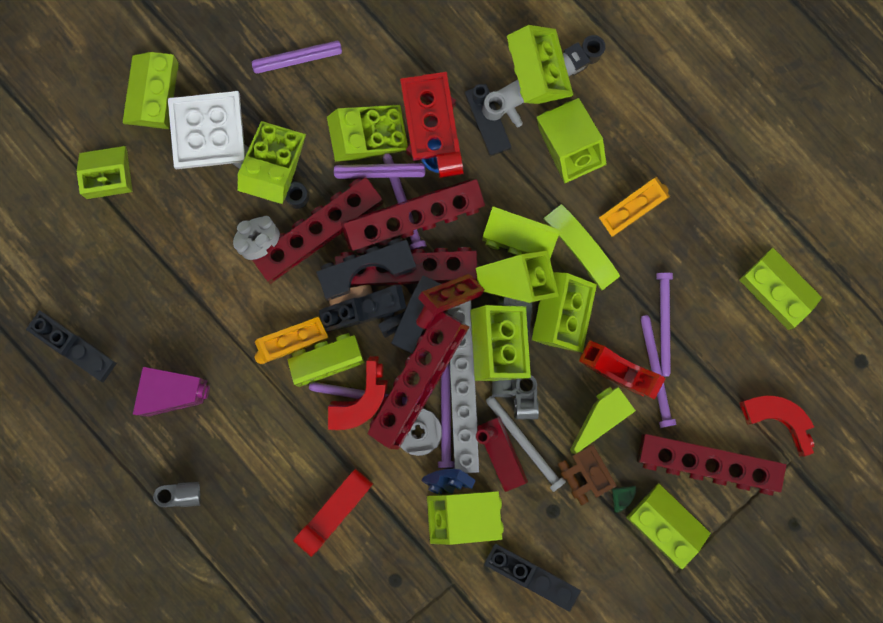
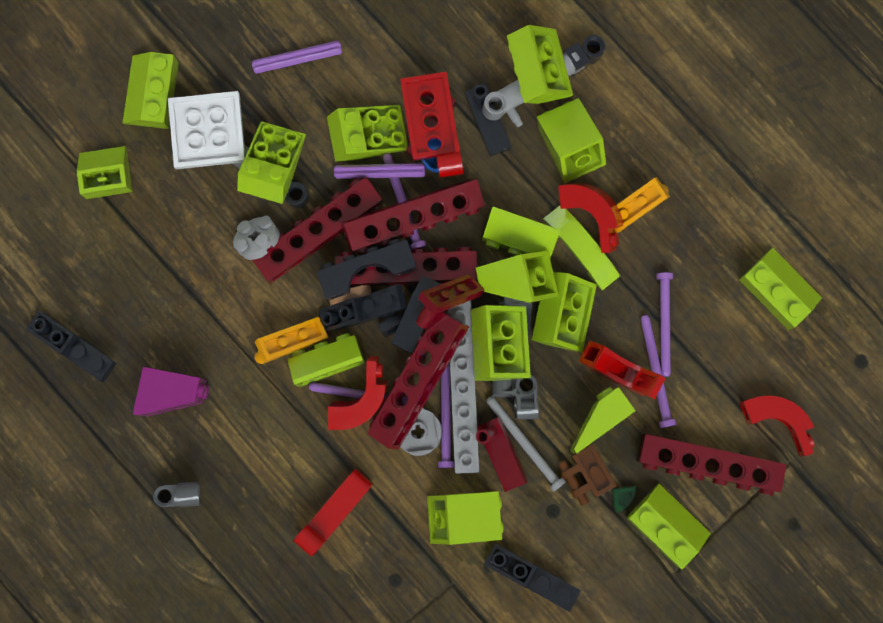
(447, 481): dark blue slope -> none
(599, 205): none -> red arch

